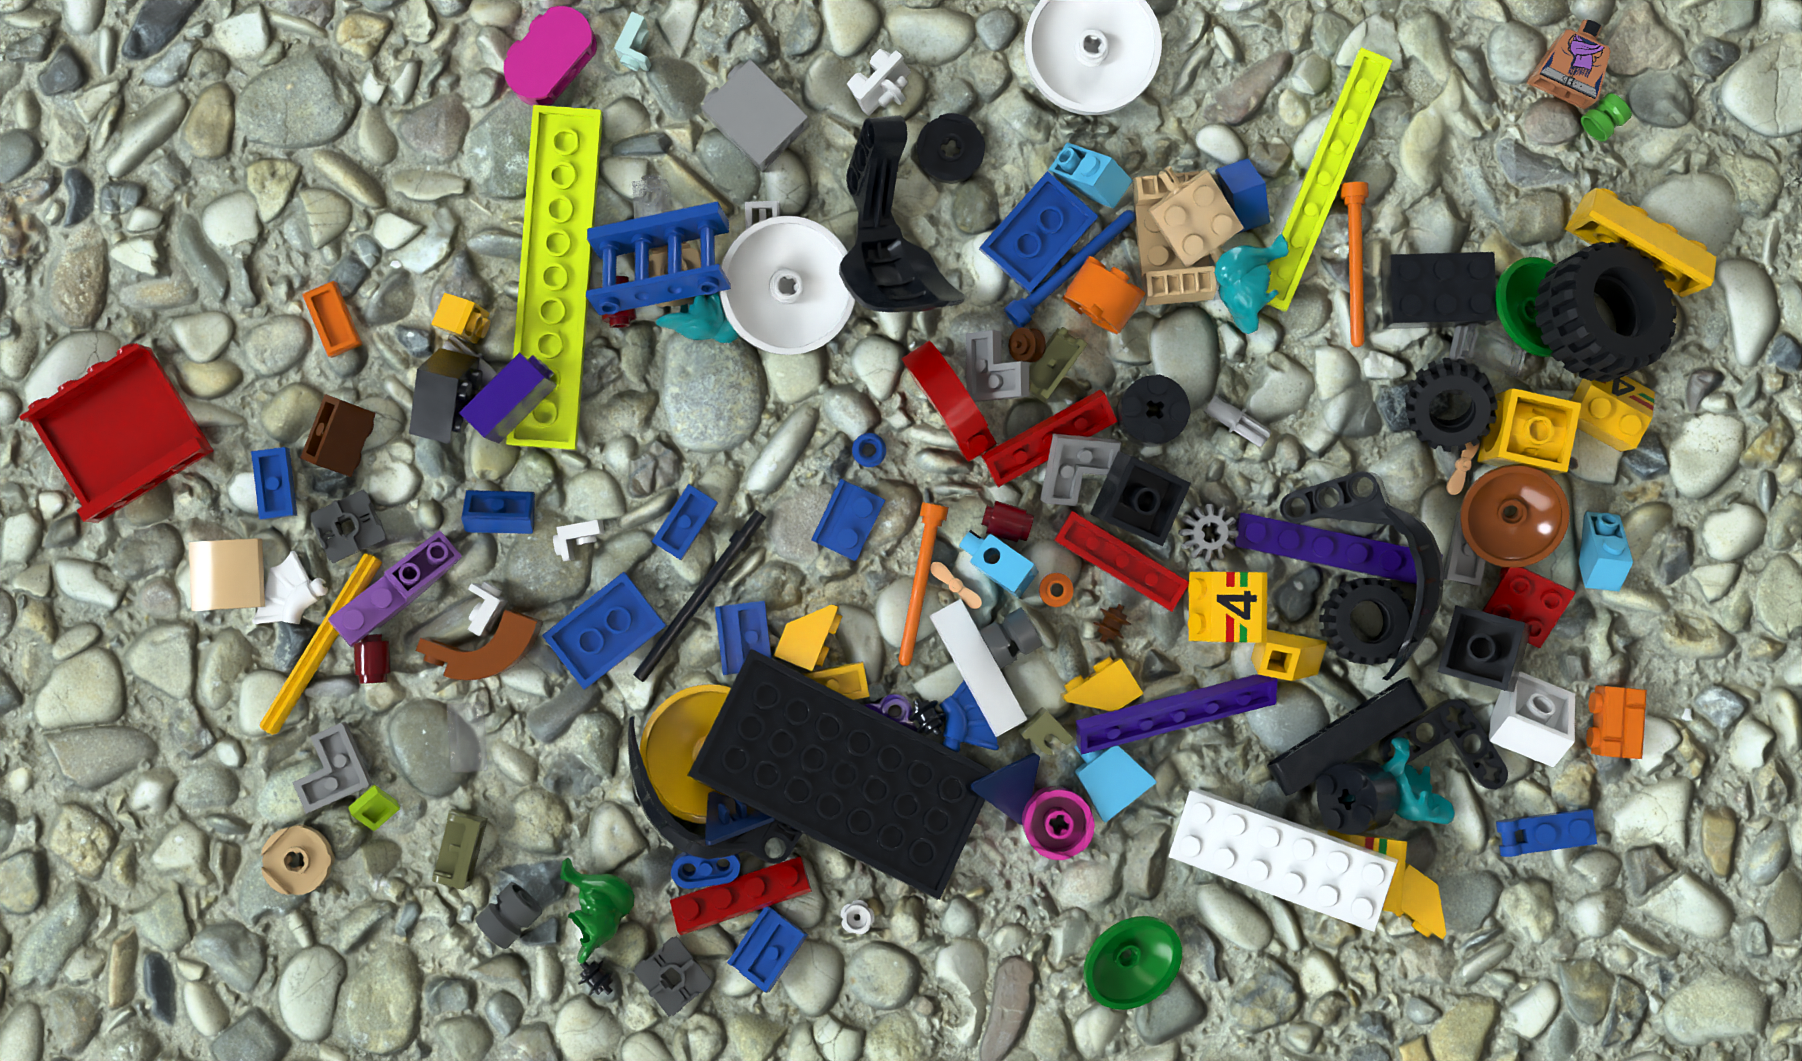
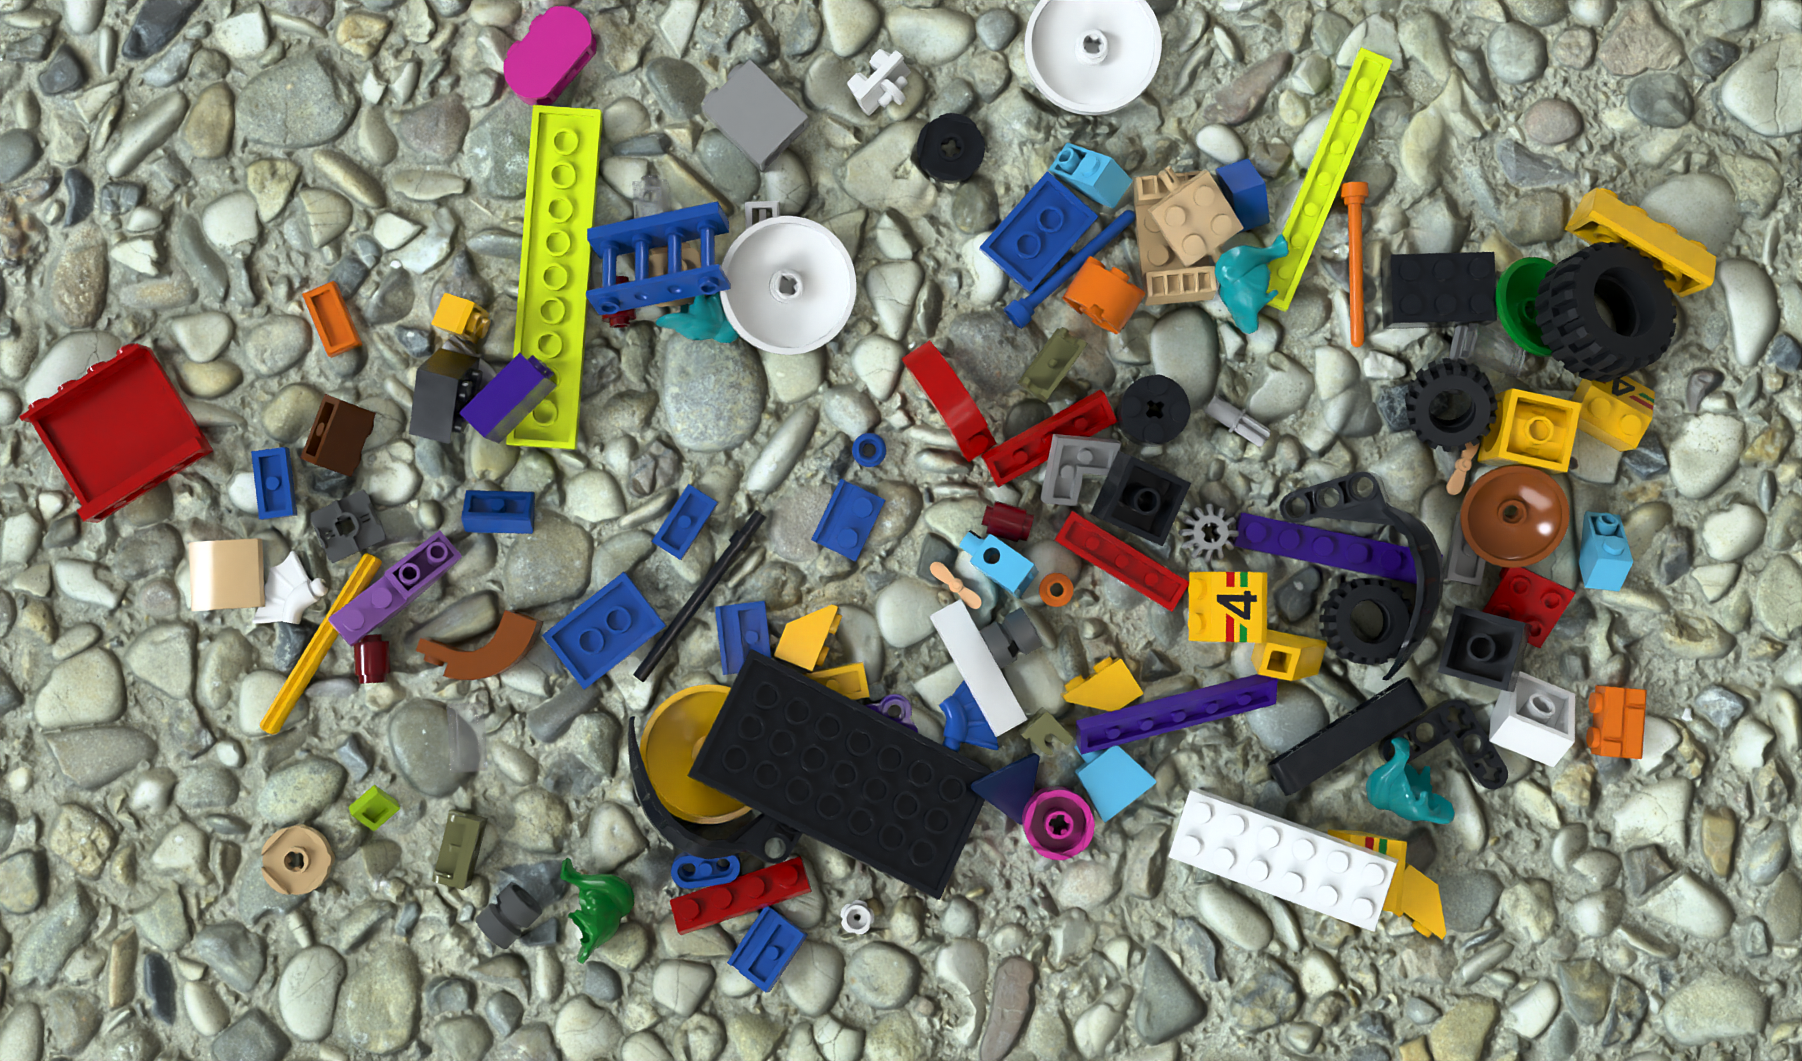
(342, 771): light grey plate -> none
(486, 614): white bracket -> none
(581, 532): white bracket -> none
(596, 977): black wheel -> none
(632, 38): light aqua bracket -> none
(667, 995): dark grey piece -> none
(730, 818): dark blue piece -> none
(883, 267): black piece -> none
(927, 717): black wheel -> none
(932, 518): orange piece -> none
(986, 374): light grey plate -> none
(1027, 345): reddish brown wheel -> none
(1112, 623): reddish brown wheel -> none
(1132, 962): green dish -> none
(1357, 797): black brick -> none
(1547, 832): blue plate -> none
(1574, 66): torso -> none
(1611, 112): bright green wheel -> none

